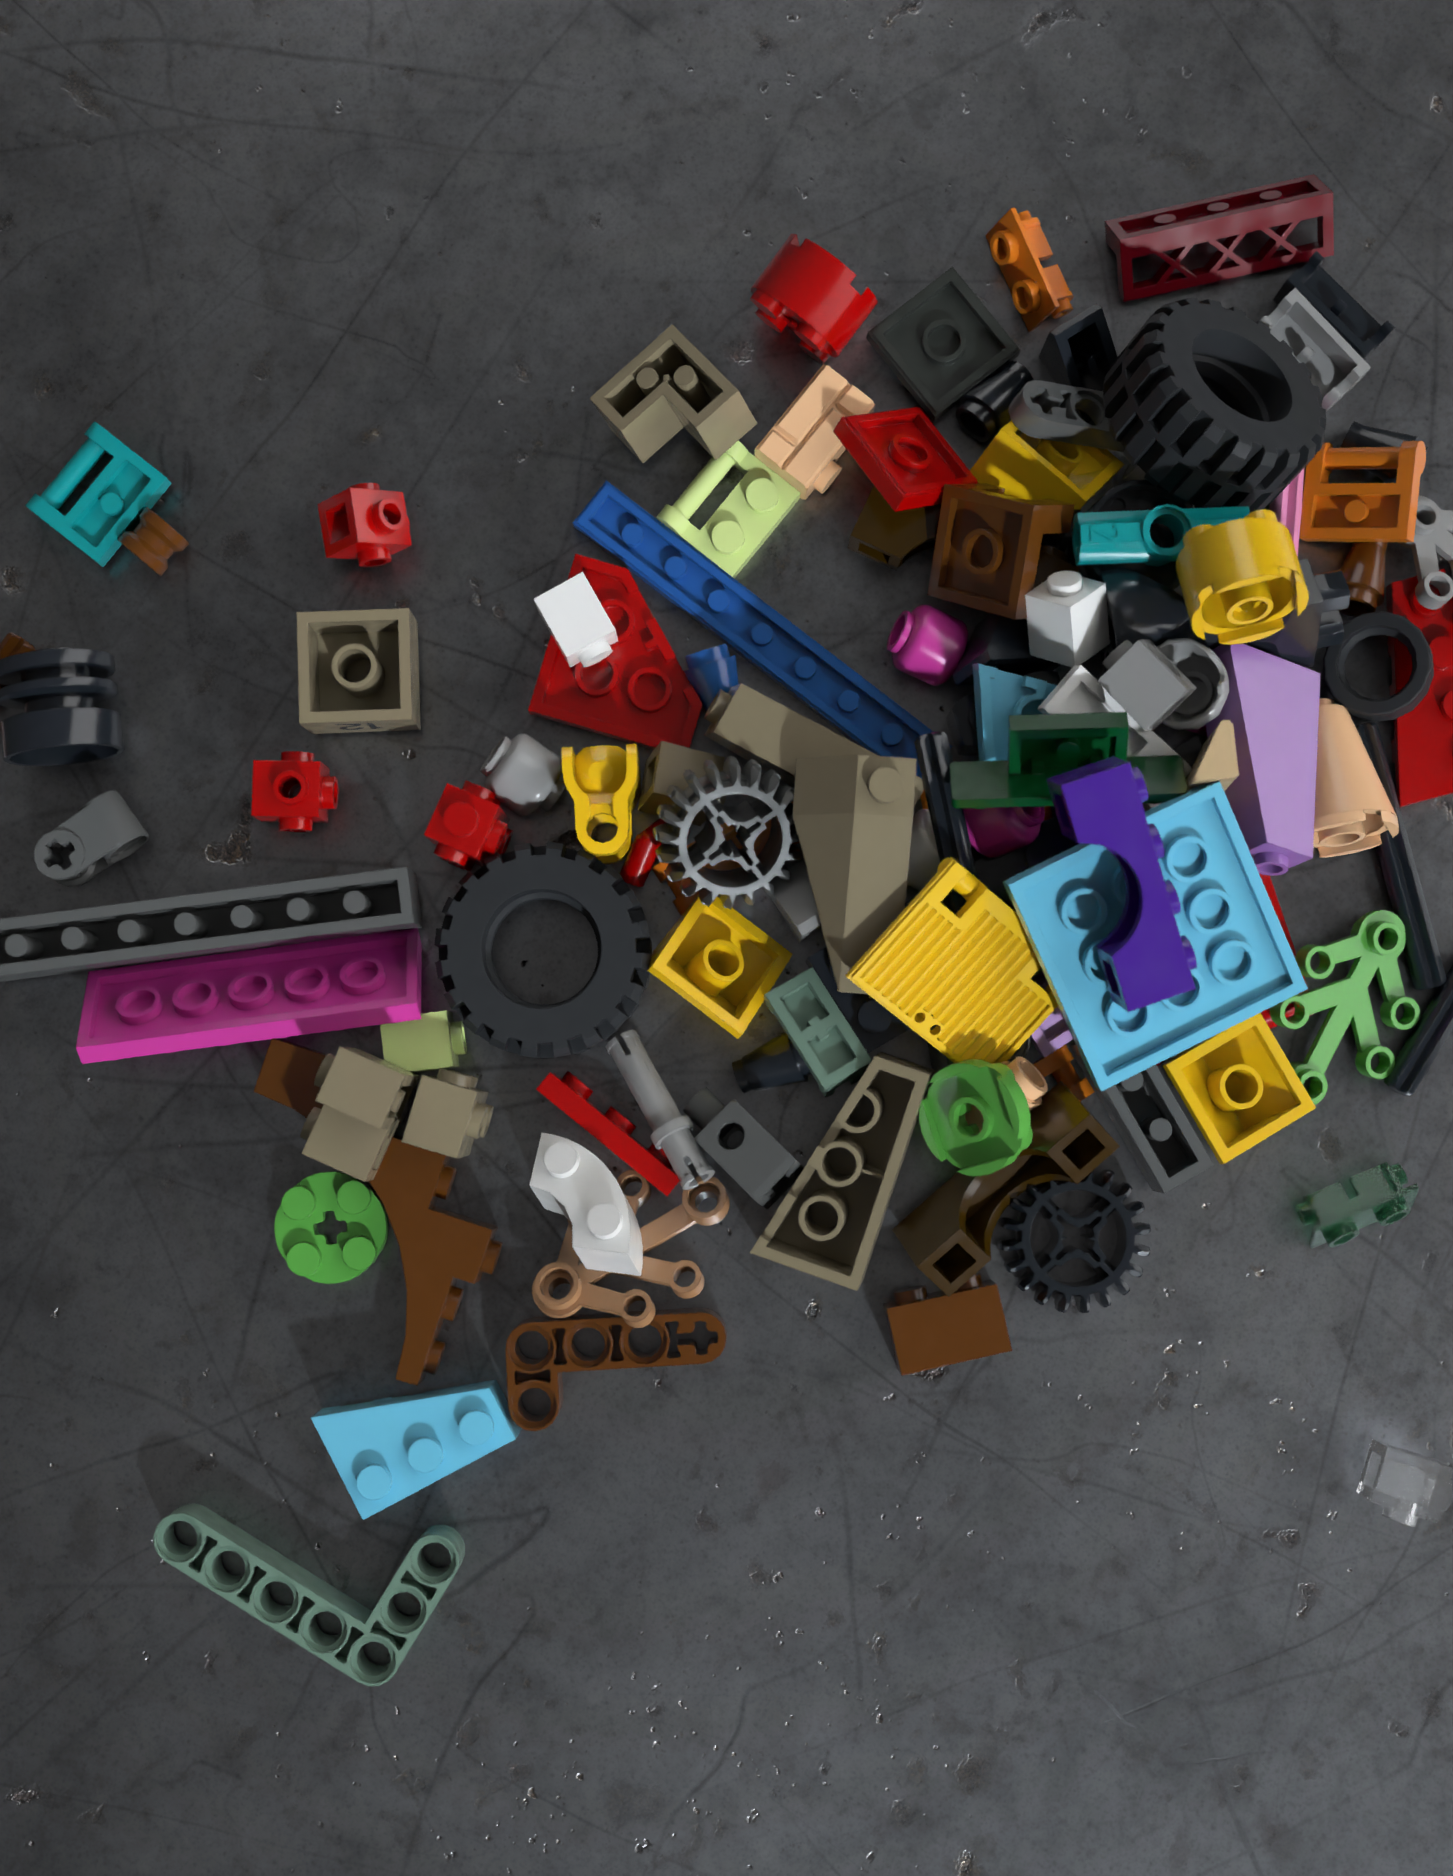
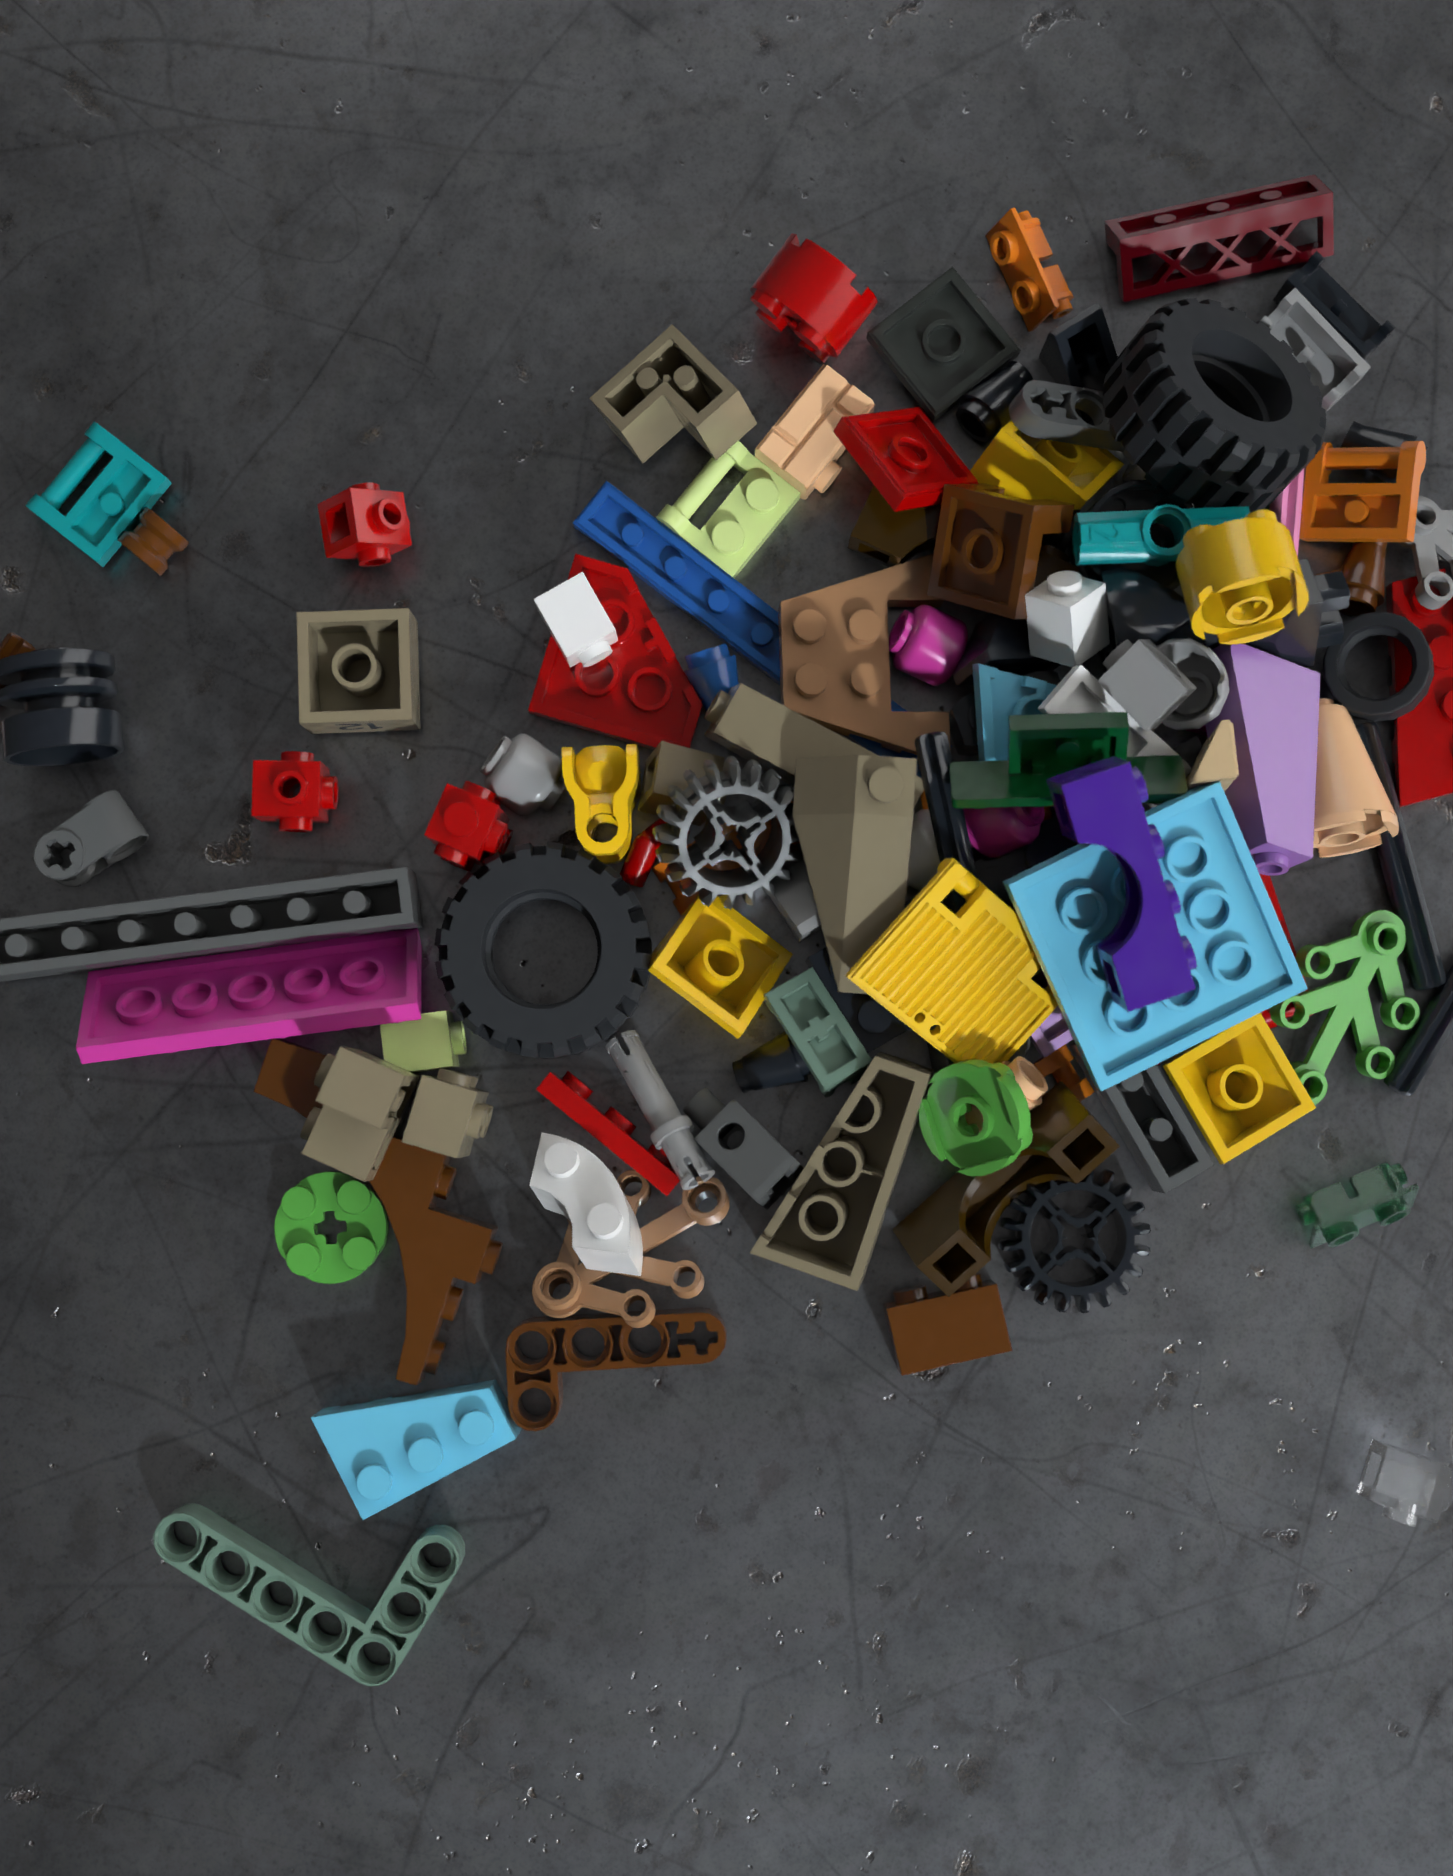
(839, 656): none -> medium nougat wing

